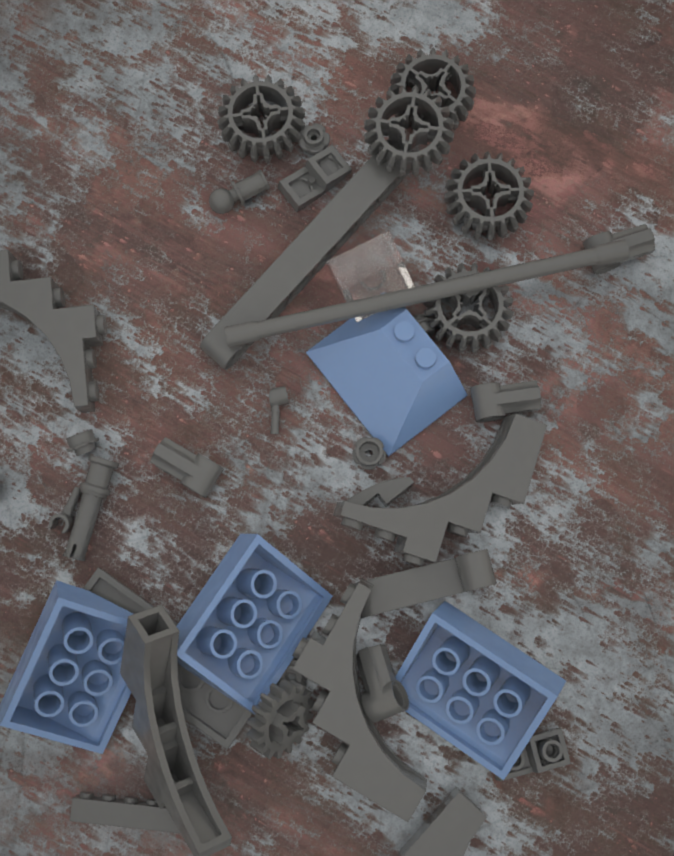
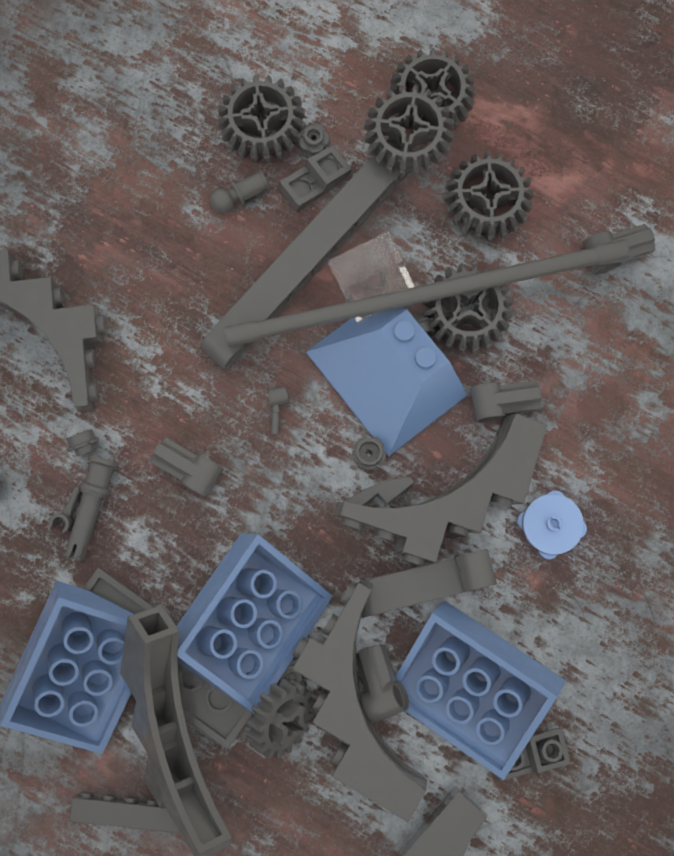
(552, 524): none -> light blue piece

